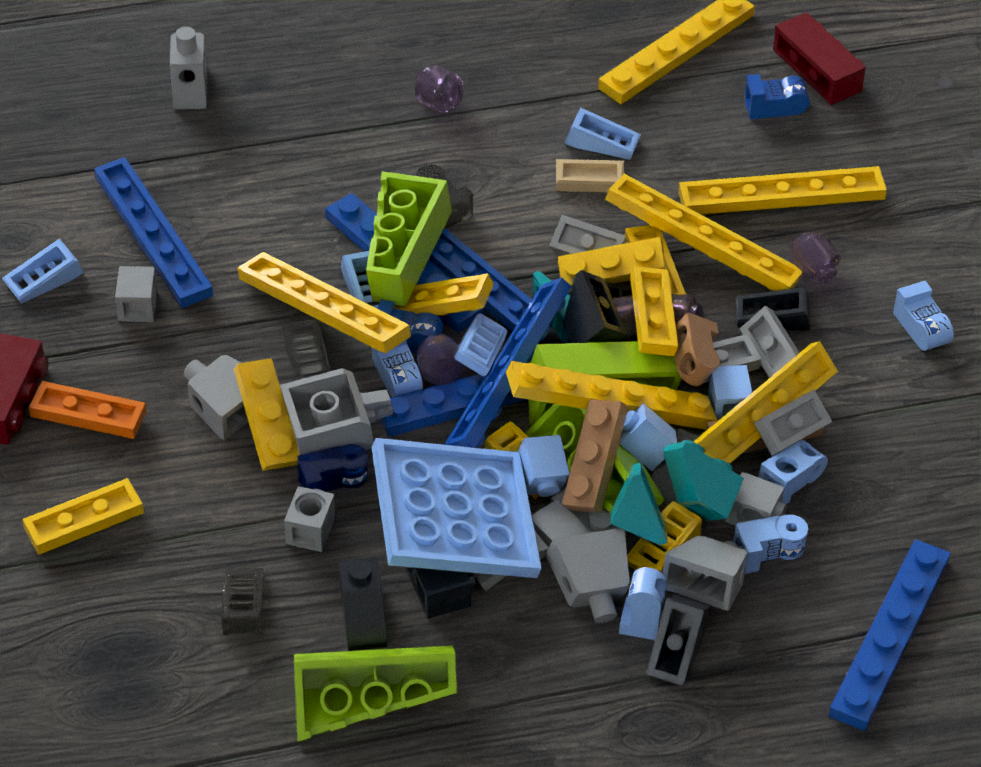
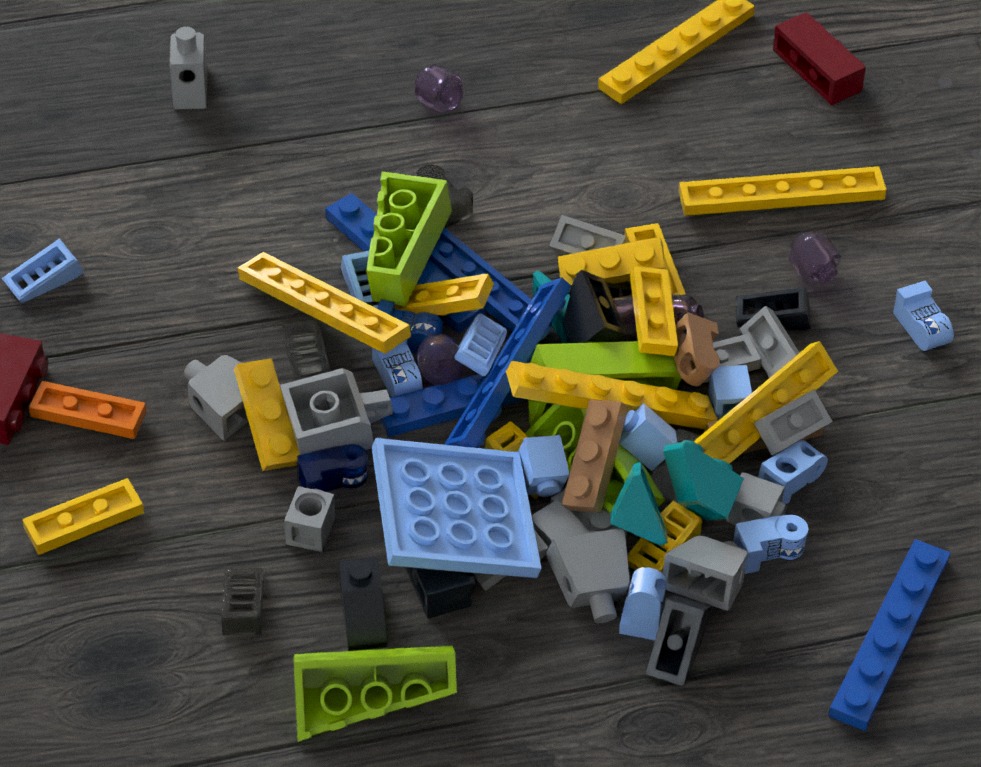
(136, 294): light grey brick -> none
(153, 232): blue plate -> none
(587, 175): tan tile -> none
(592, 134): light blue slope -> none
(703, 234): yellow plate -> none
(775, 97): blue leg -> none

